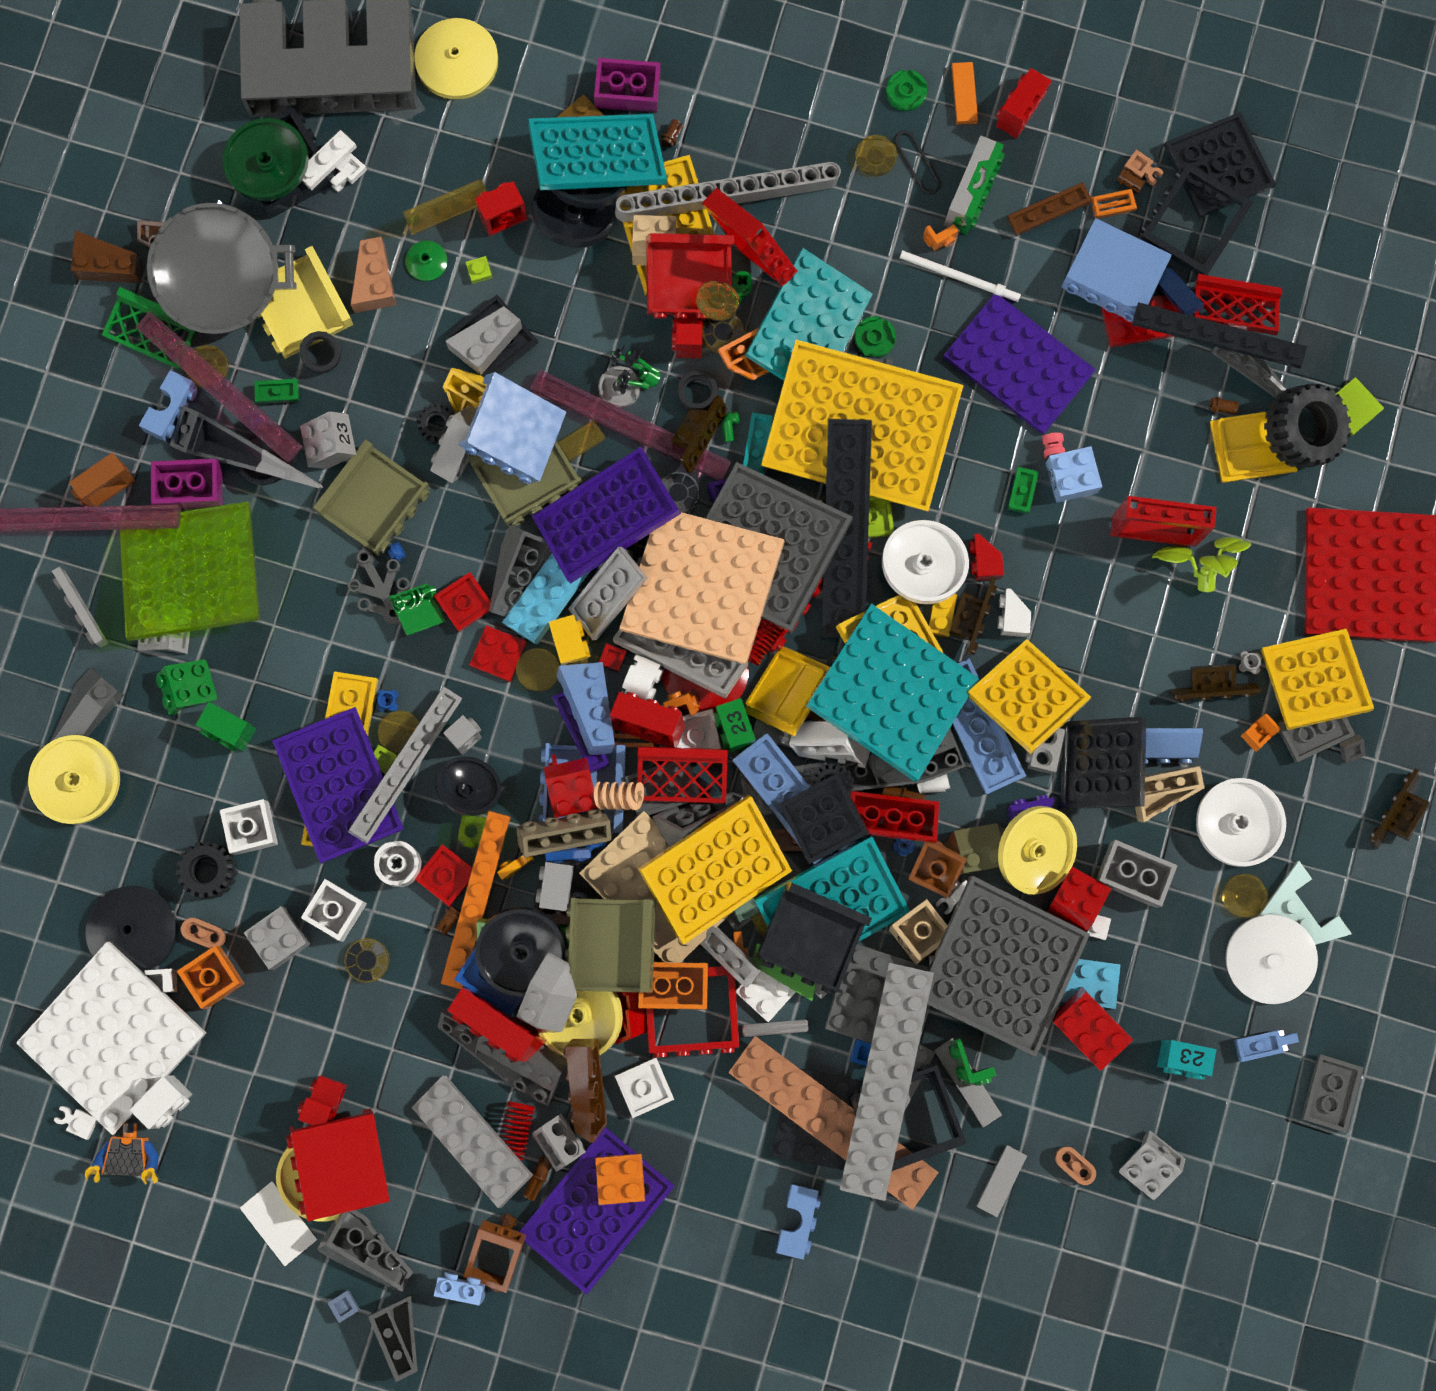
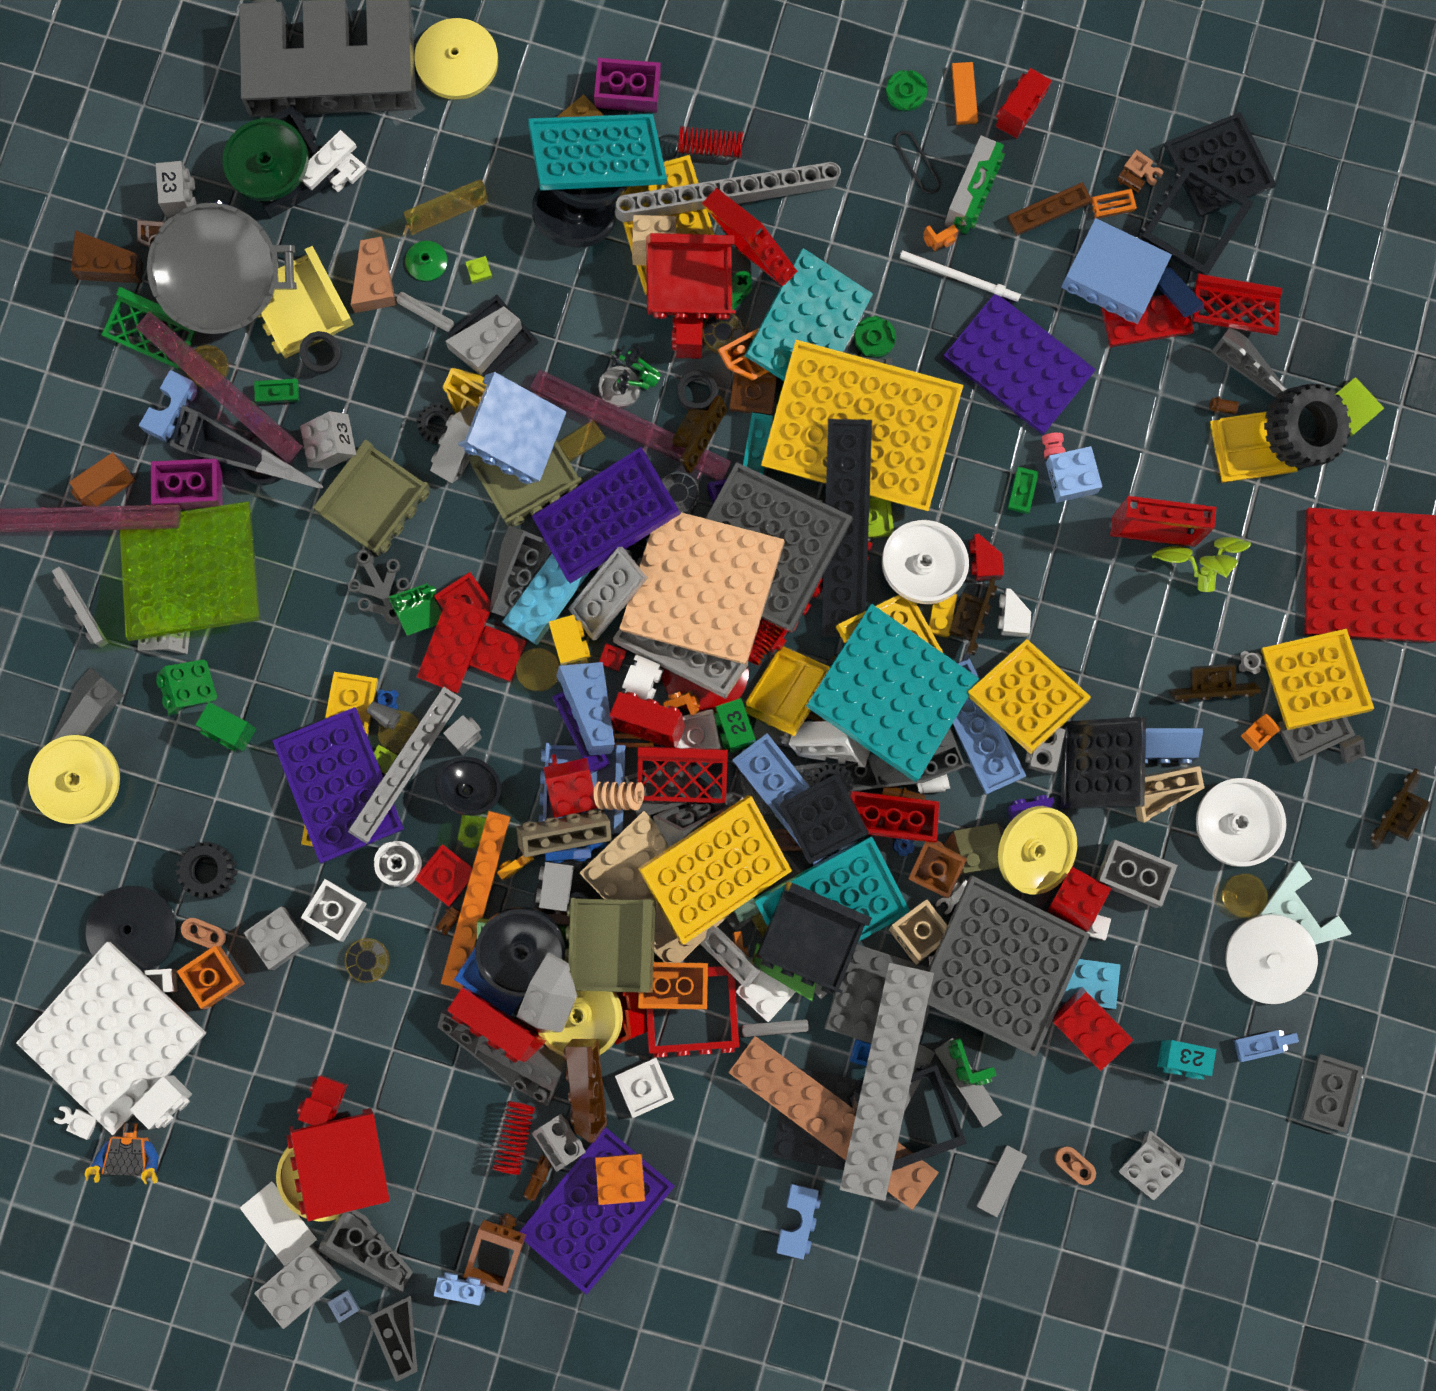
(174, 187): none -> light grey brick
(248, 827): white brick -> none
(298, 1286): none -> light grey brick
(384, 715): none -> dark grey cone
(396, 551): blue plate -> none
(425, 311): none -> light grey axle
(453, 644): none -> red plate
(472, 1141): light grey plate -> none
(501, 208): red brick -> none
(669, 138): reddish brown pin -> none
(711, 146): none -> red piece
(717, 300): clear yellow tile -> none
(727, 428): green arm -> none
(753, 395): none -> reddish brown plate
(876, 155): clear yellow tile -> none
(1219, 335): black plate -> none

